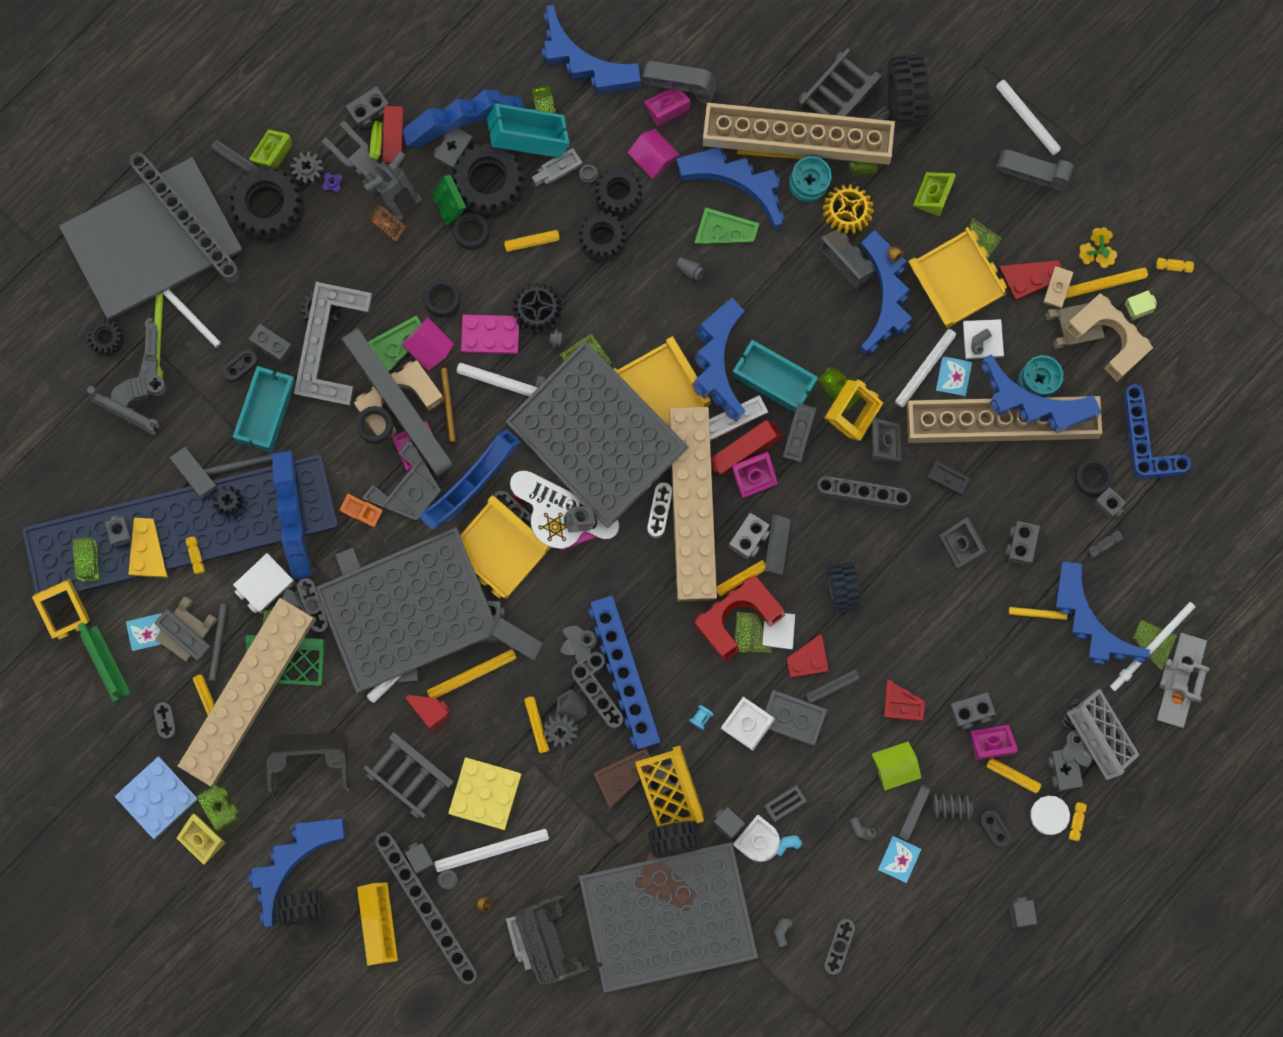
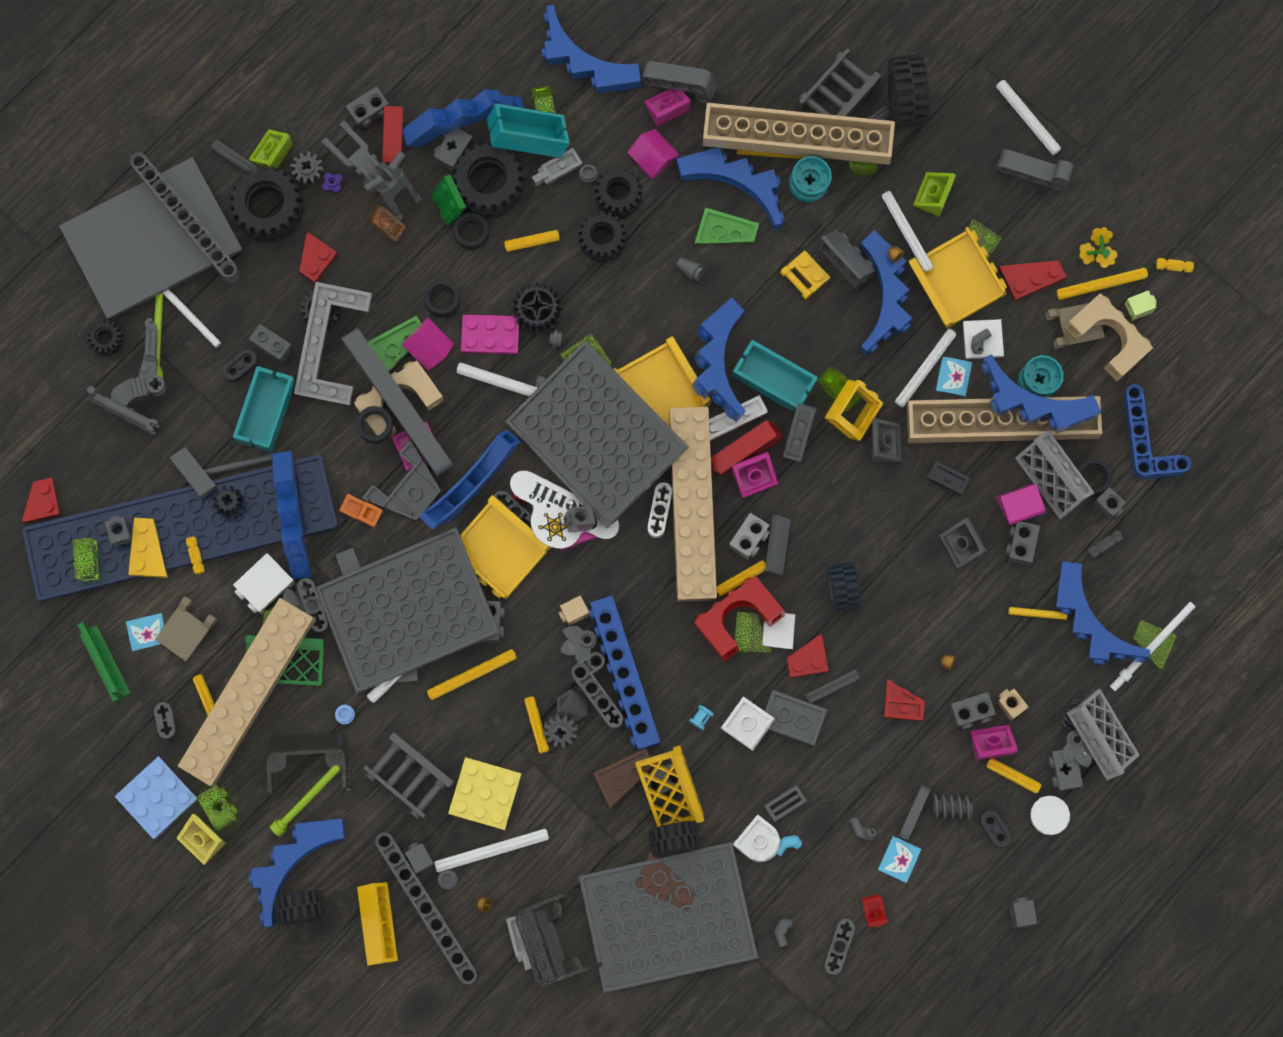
(41, 501): none -> red wing
(58, 588): yellow window -> none
(182, 634): dark grey tile -> none
(218, 642): dark grey bar -> none
(279, 826): none -> lime piece
(315, 258): none -> red wing
(344, 714): none -> light blue plate
(376, 140): lime axle -> none
(430, 711): red slope -> none
(448, 405): pearl gold bar -> none
(515, 638): dark grey tile -> none
(573, 611): none -> tan brick
(728, 823): dark grey brick -> none
(809, 270): none -> yellow plate
(835, 218): yellow gear -> none
(855, 486): dark grey beam -> none
(874, 910): none -> red bracket
(897, 765): lime slope -> none
(907, 231): none -> white axle
(947, 661): none -> pearl gold hinge
(1020, 707): none -> tan brick
(1021, 503): none -> dark pink slope
(1058, 287): tan plate -> none
(1062, 467): none -> light grey fence
(1077, 822): yellow axle -> none
(1175, 680): light grey piece -> none

